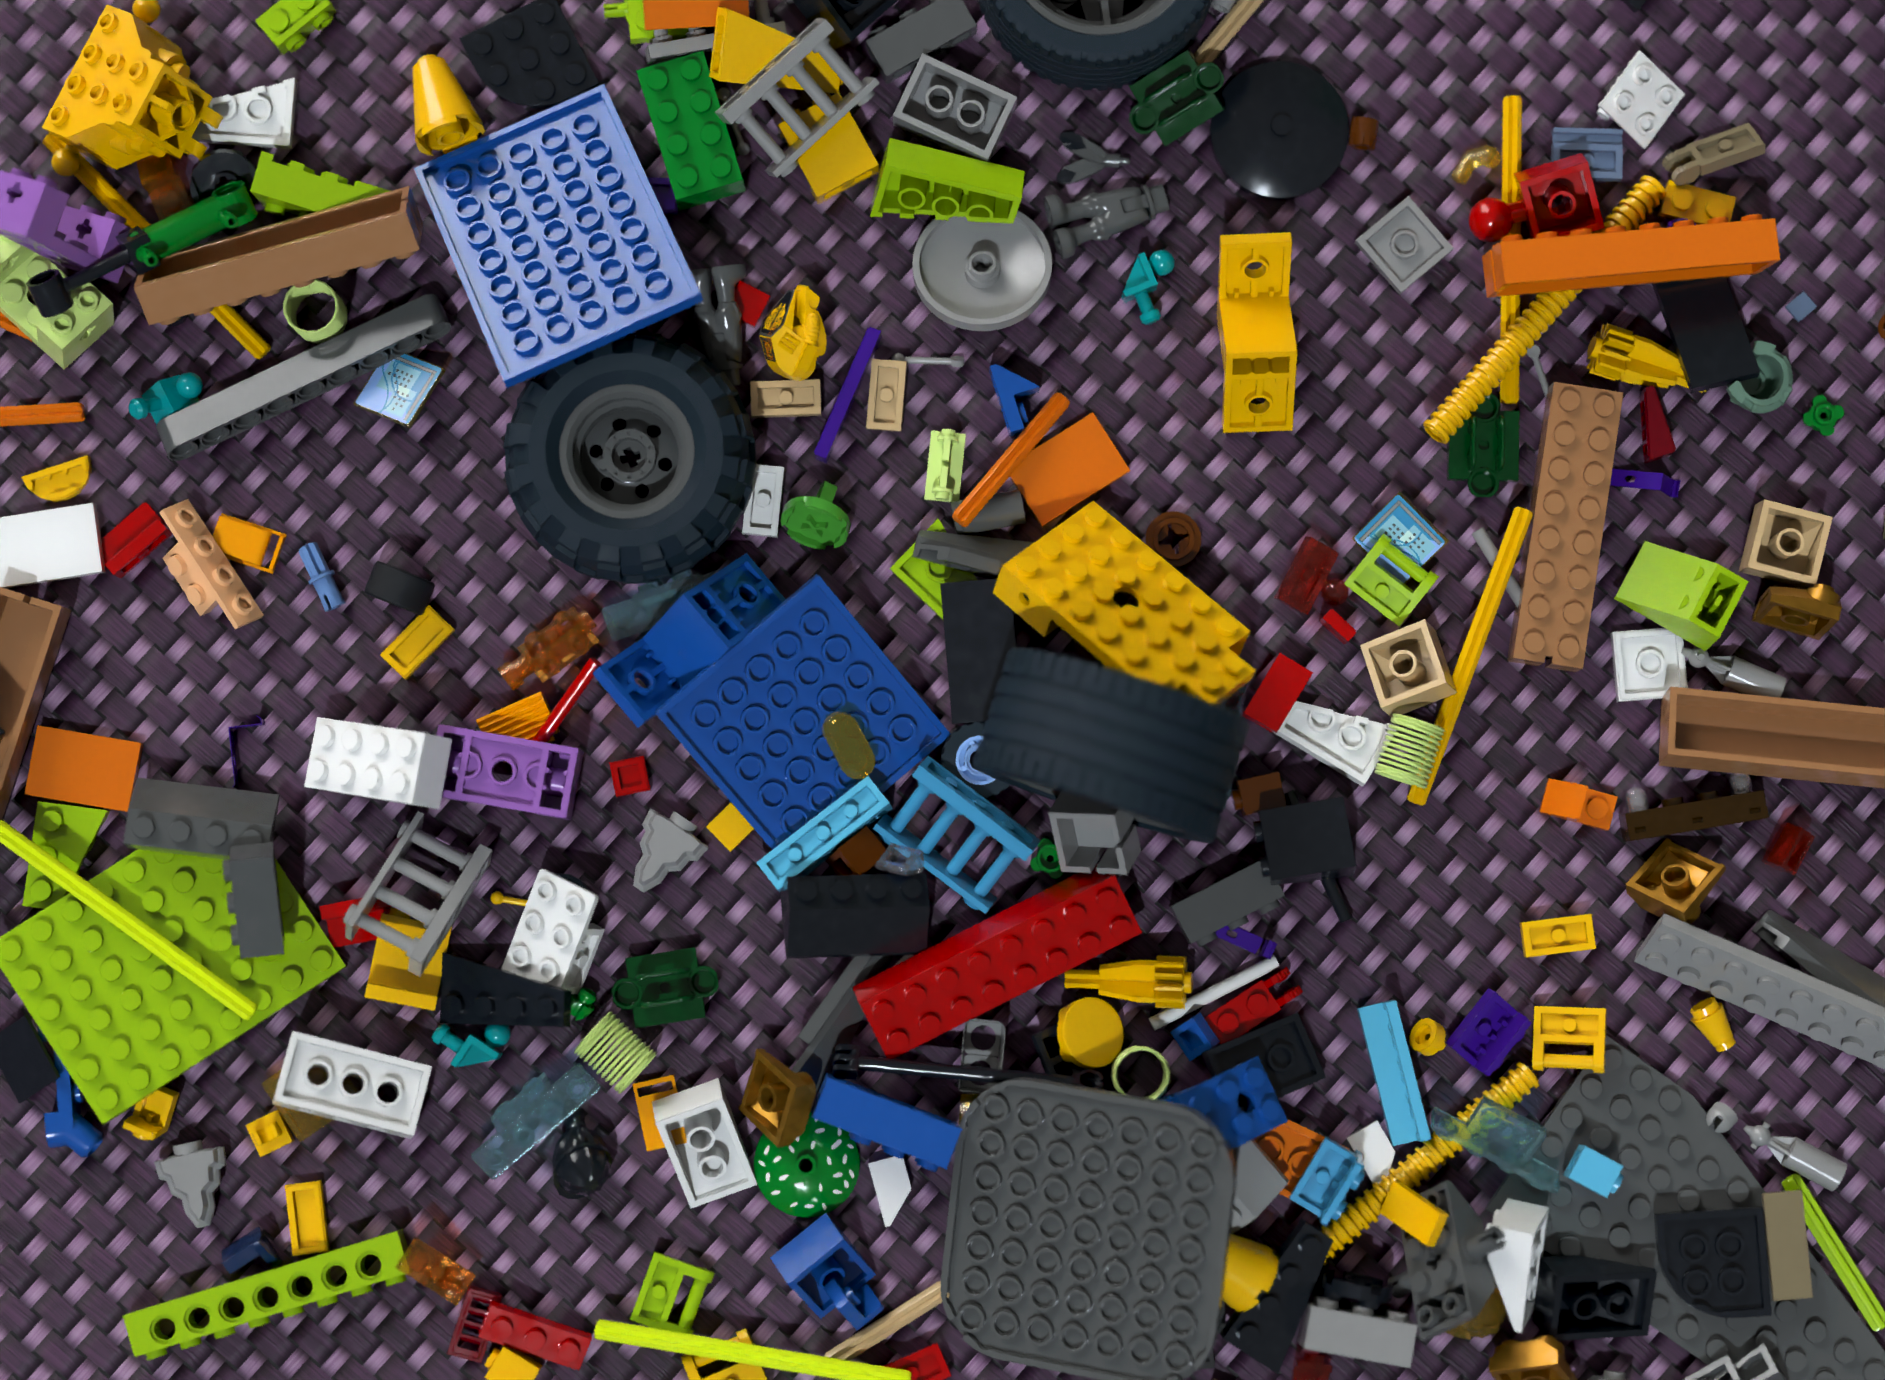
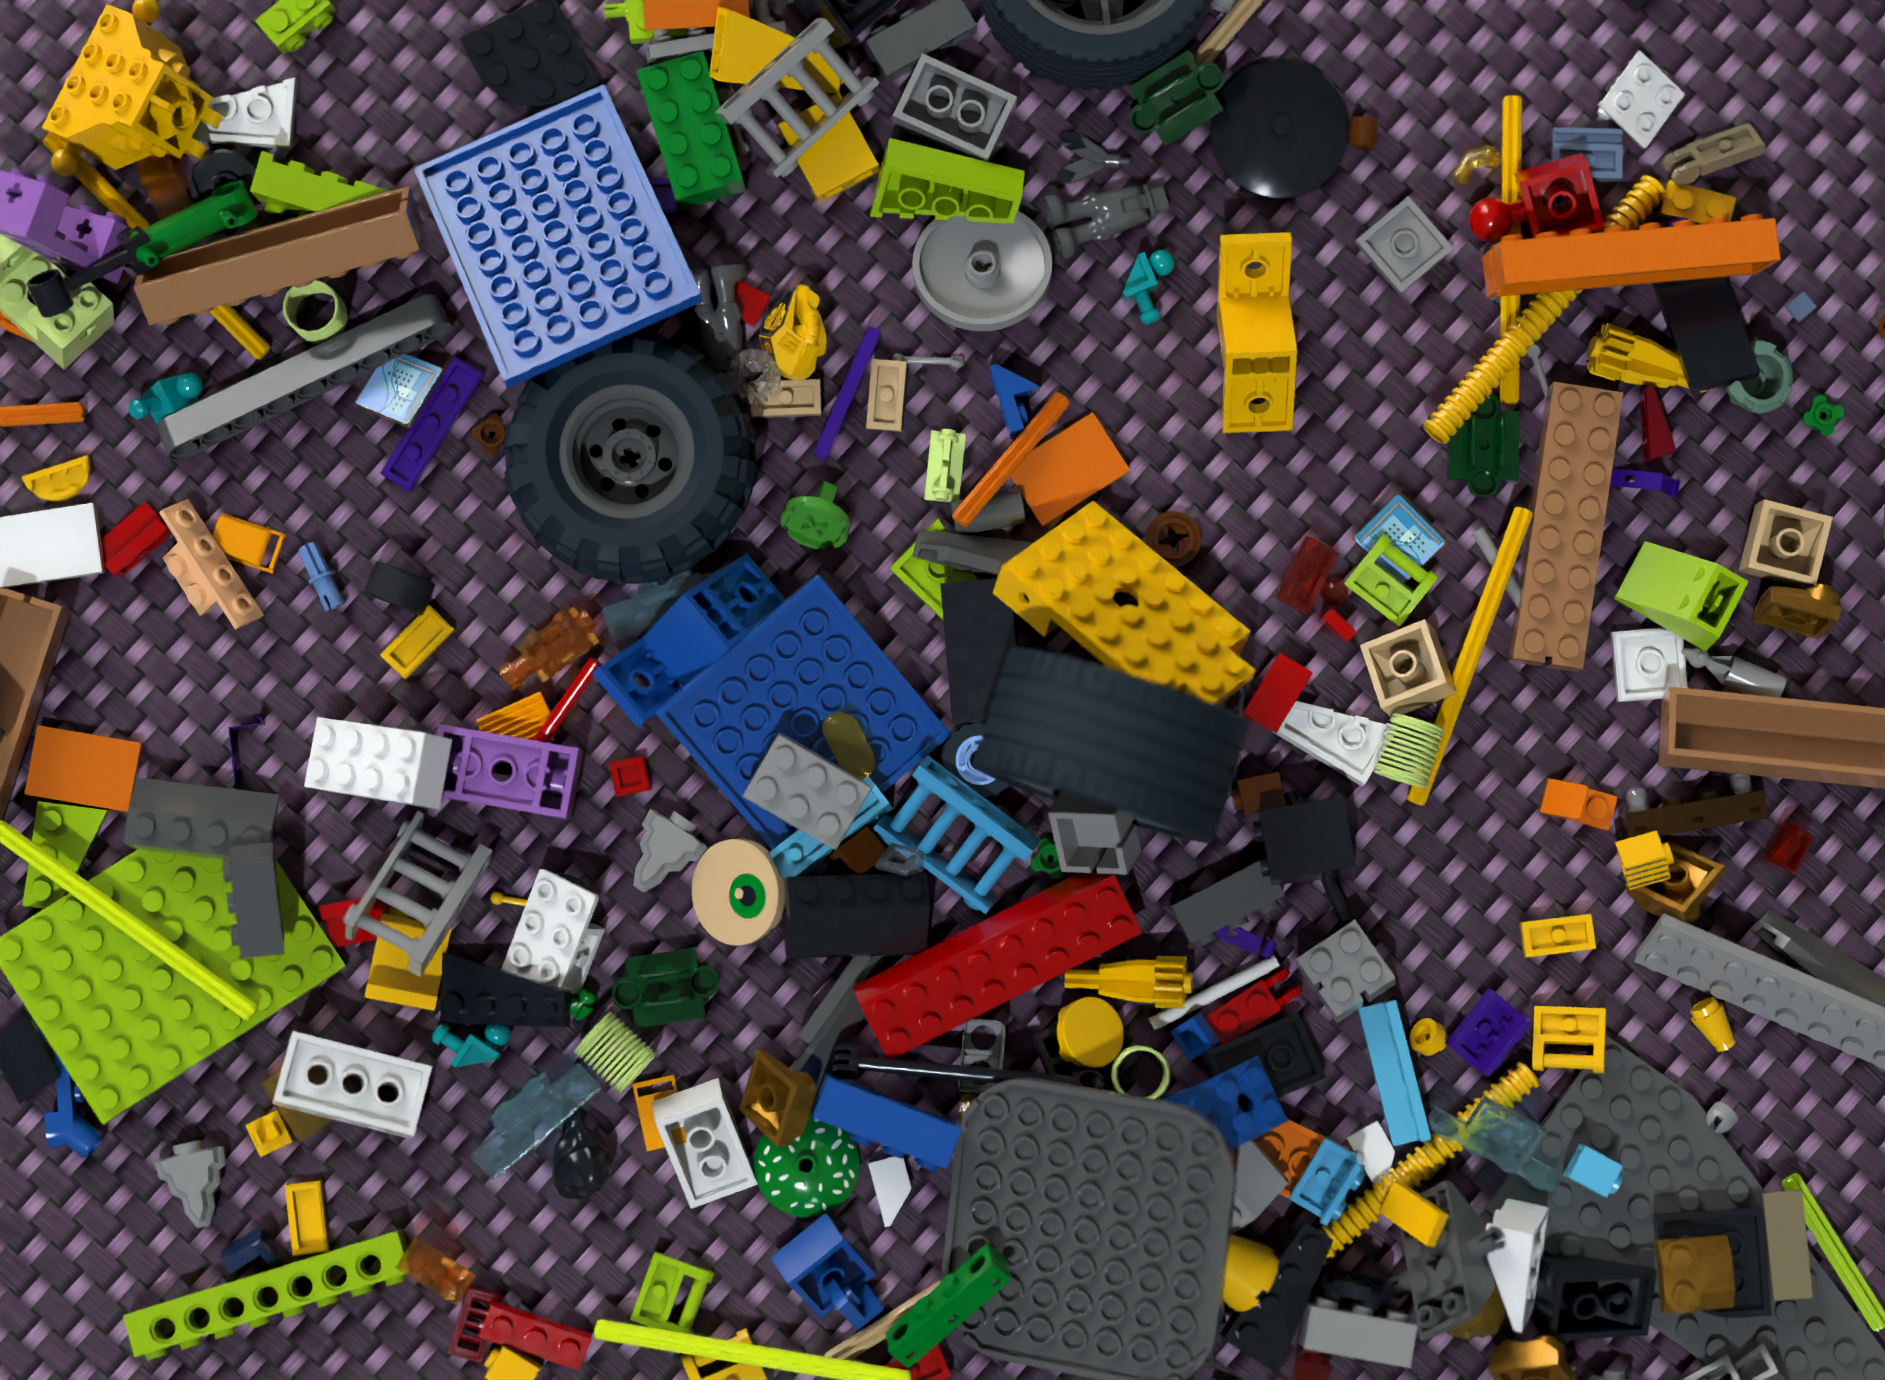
(152, 1114): yellow bracket -> none
(432, 424): none -> dark purple tile
(441, 108): yellow cone -> none
(482, 432): none -> reddish brown plate
(730, 827): yellow tile -> none
(737, 892): none -> tan tile
(764, 505): white plate -> none
(767, 384): none -> clear gear
(808, 791): none -> light grey brick
(956, 1294): none -> green piece
(1345, 968): none -> light grey piece
(1644, 860): none -> yellow brick
(1695, 1273): none -> pearl gold slope
(1800, 1156): light grey wheel -> none

